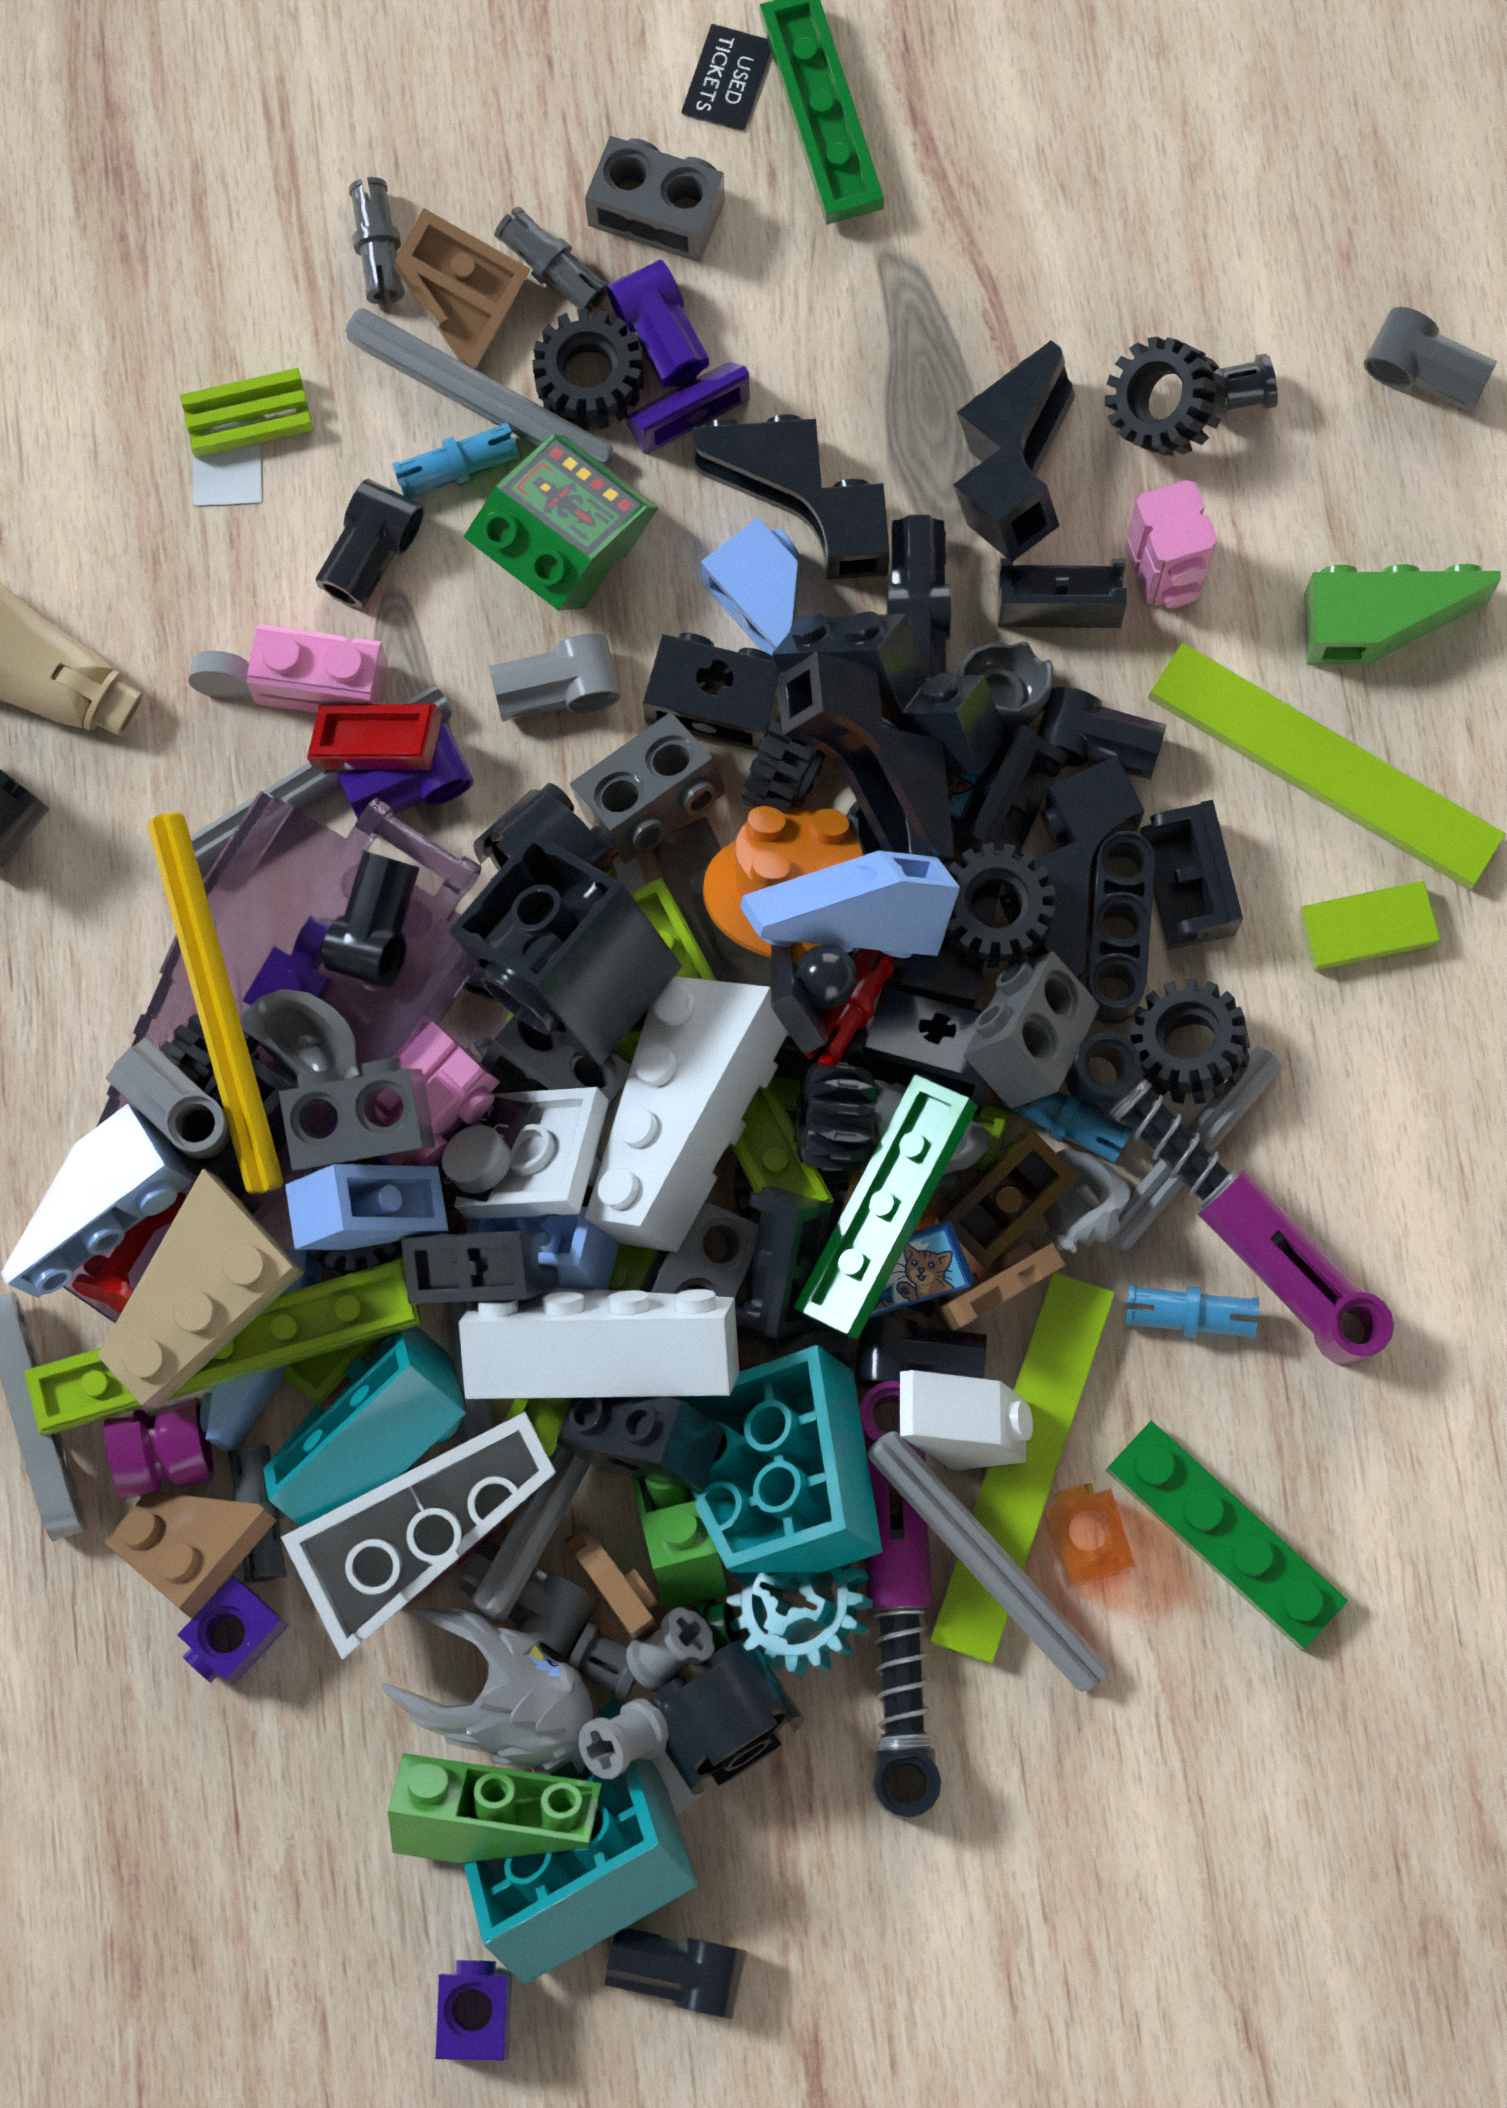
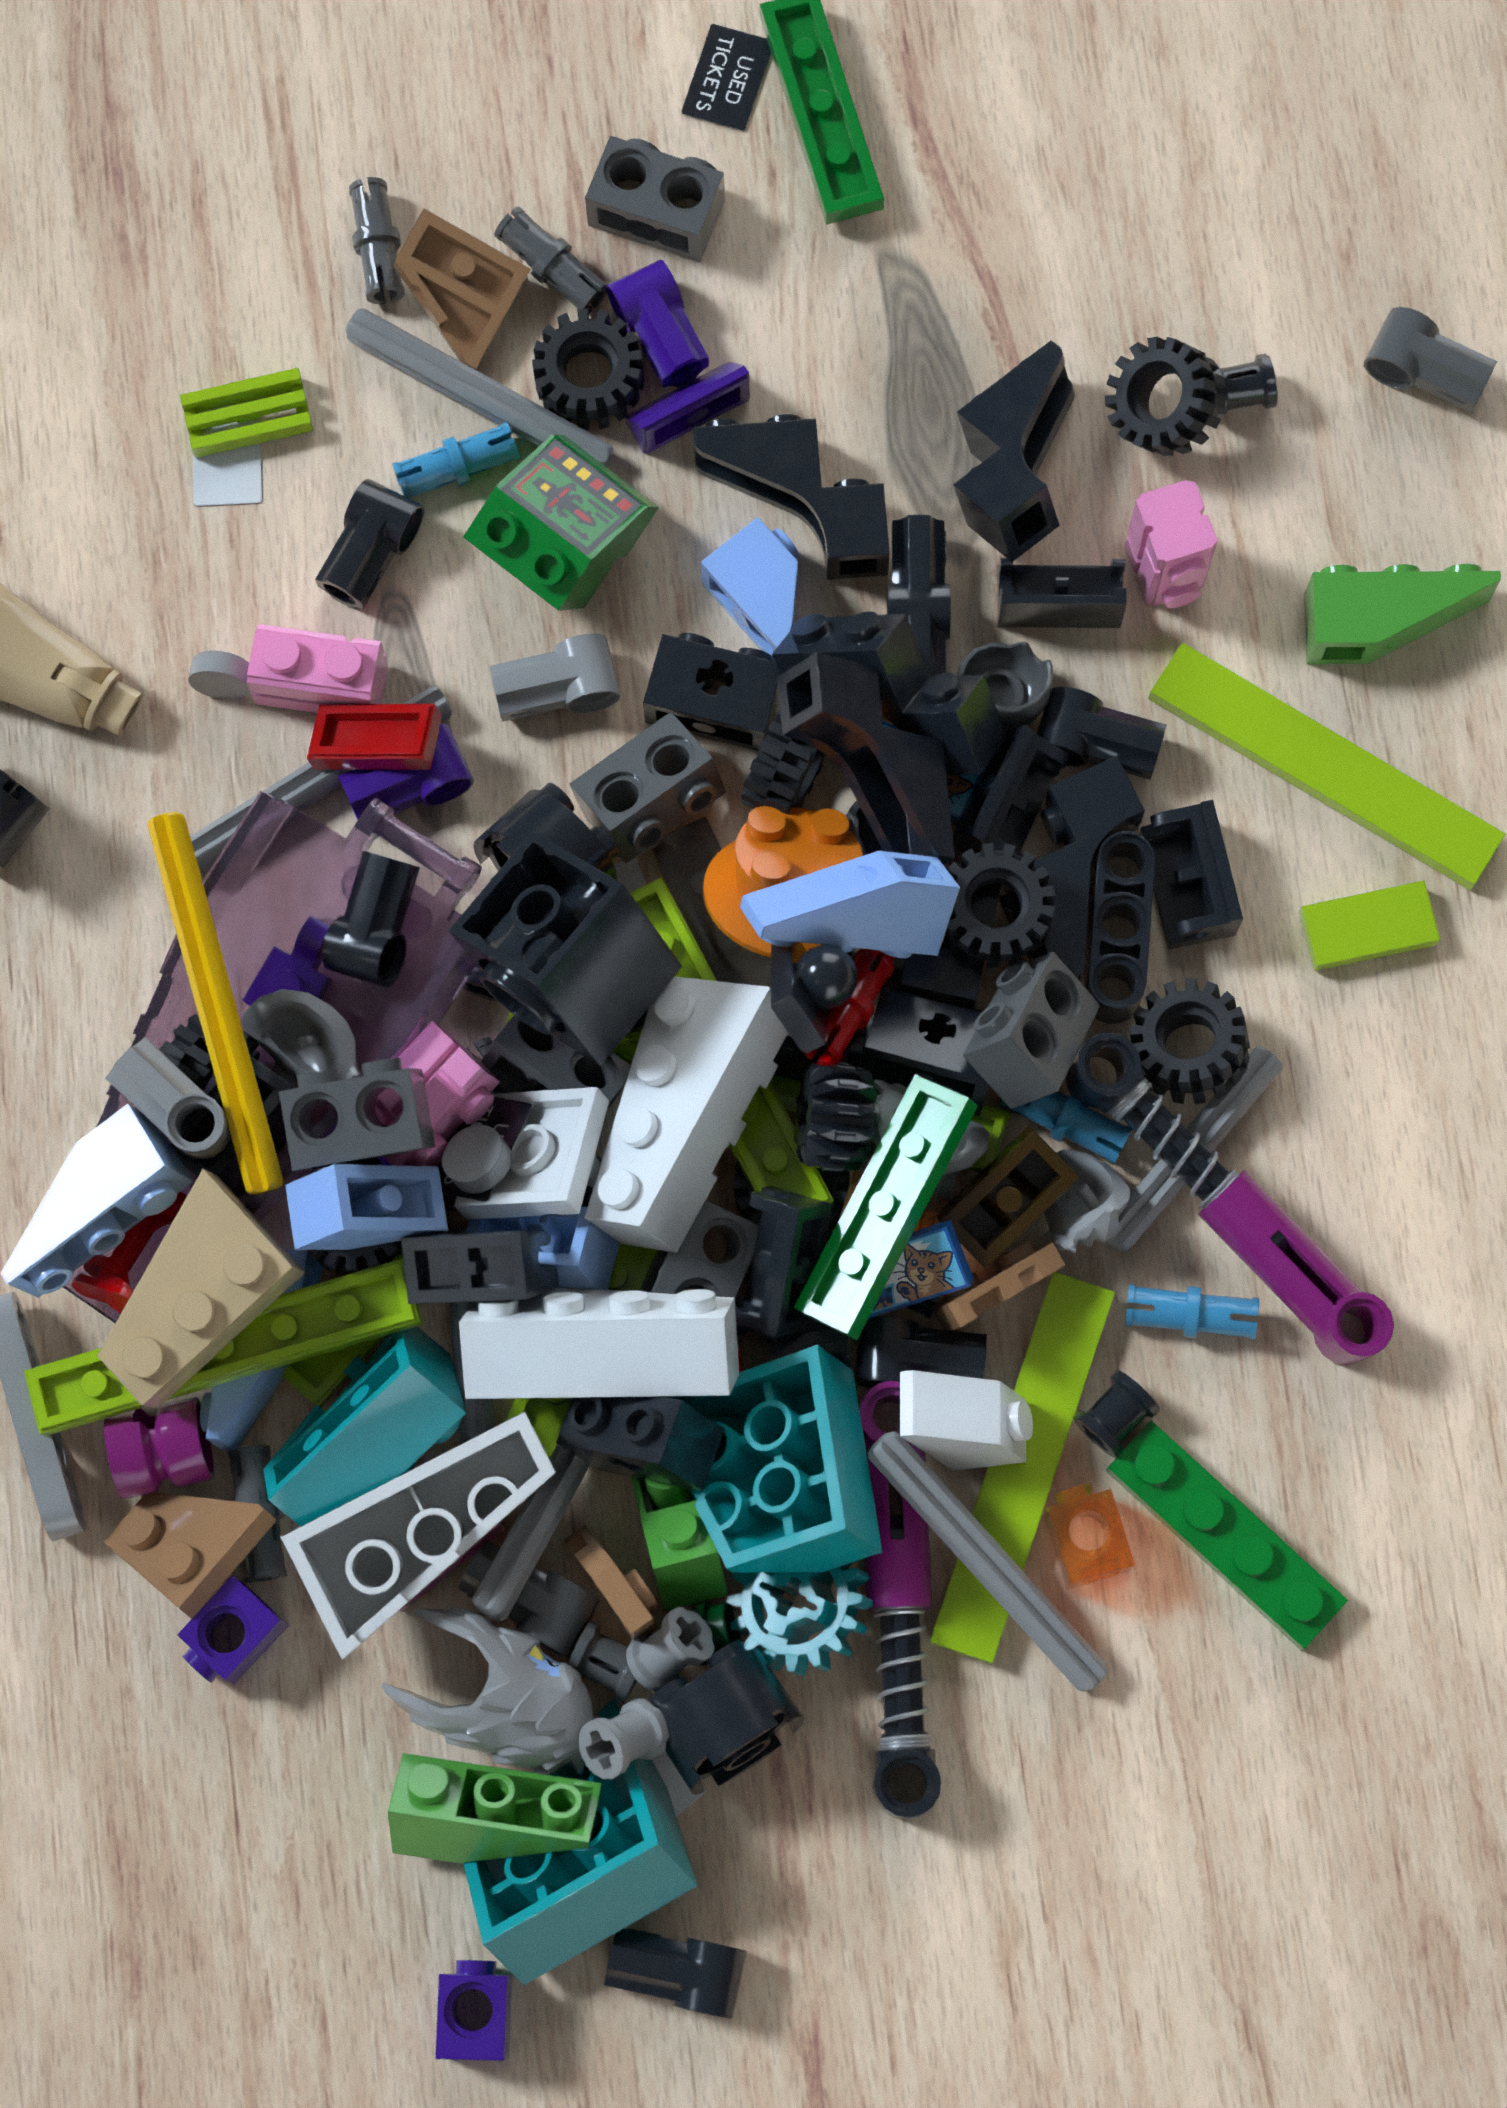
(1116, 1413): none -> black bush

